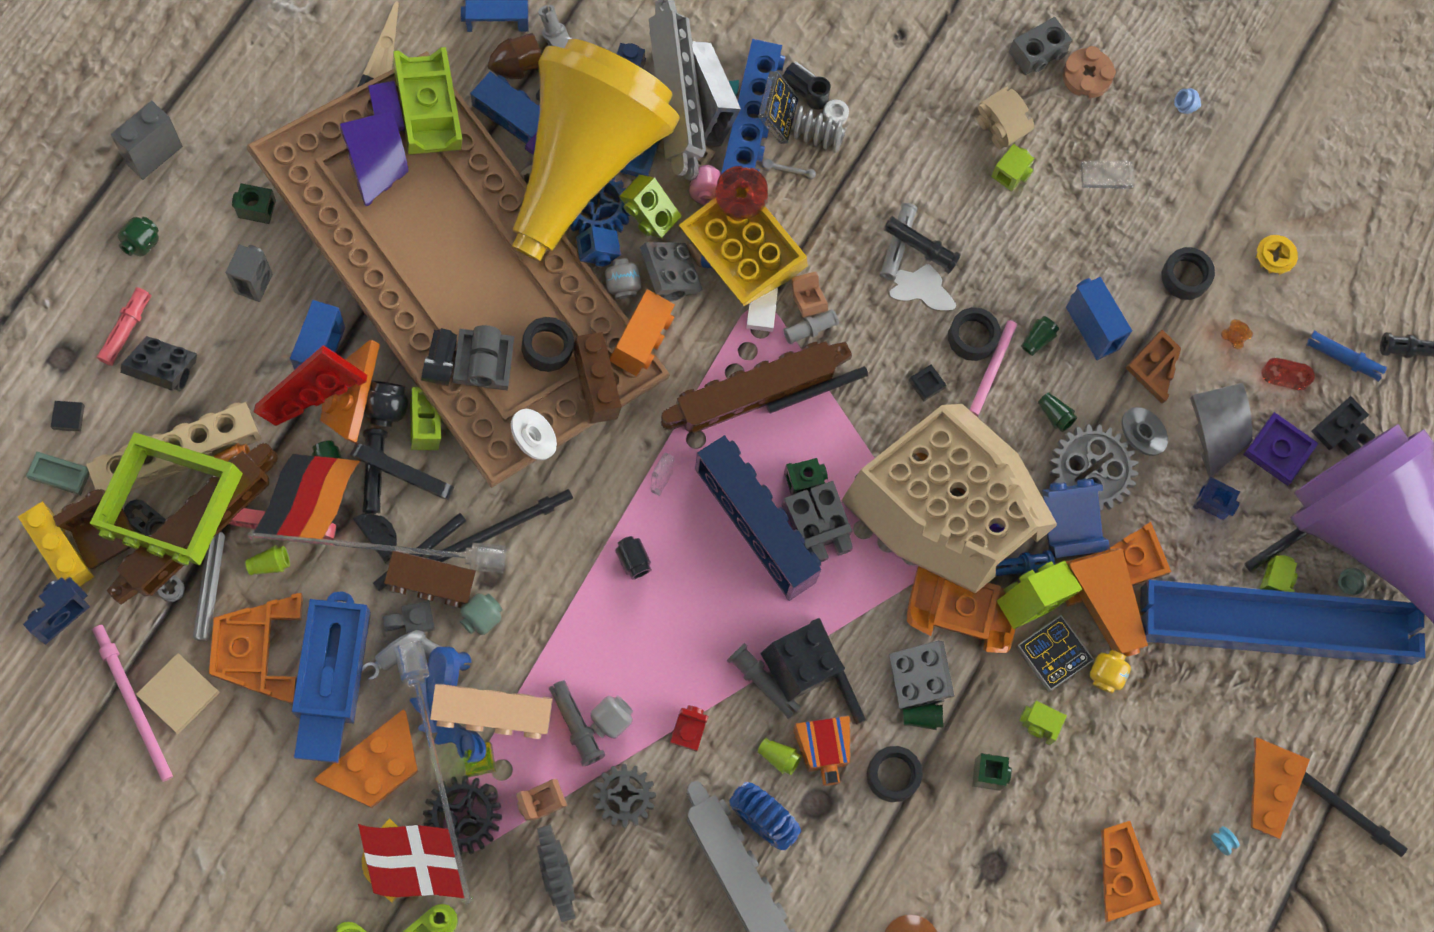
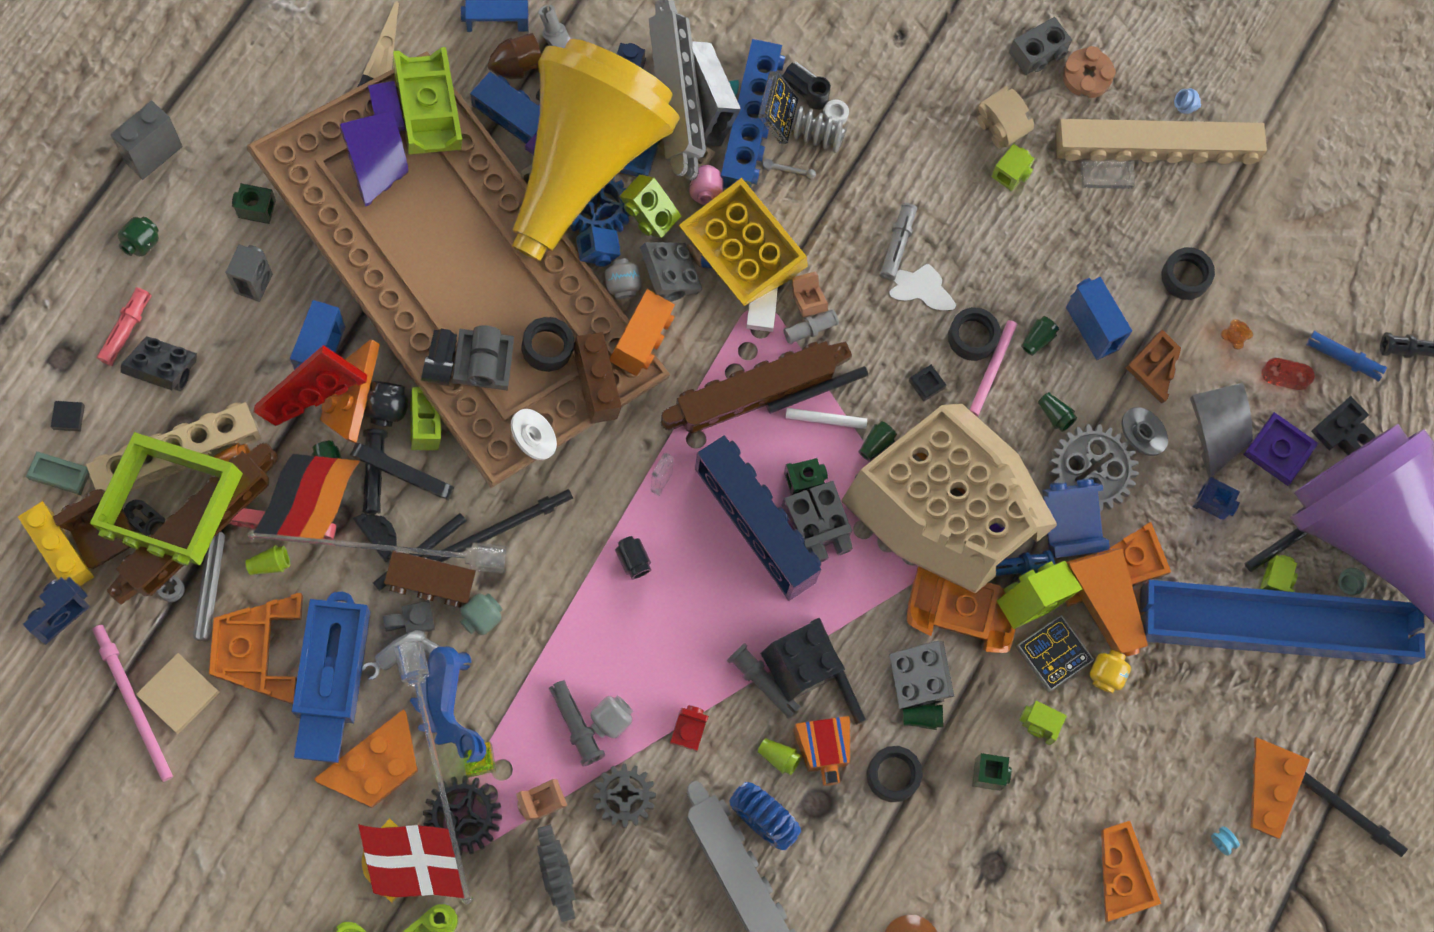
(491, 709): light nougat wedge -> none
(740, 207): clear red plate -> none
(826, 418): none -> white bar
(877, 441): none -> dark green cone
(931, 249): black pin -> none
(1160, 141): none -> tan brick
(1287, 252): yellow gear -> none

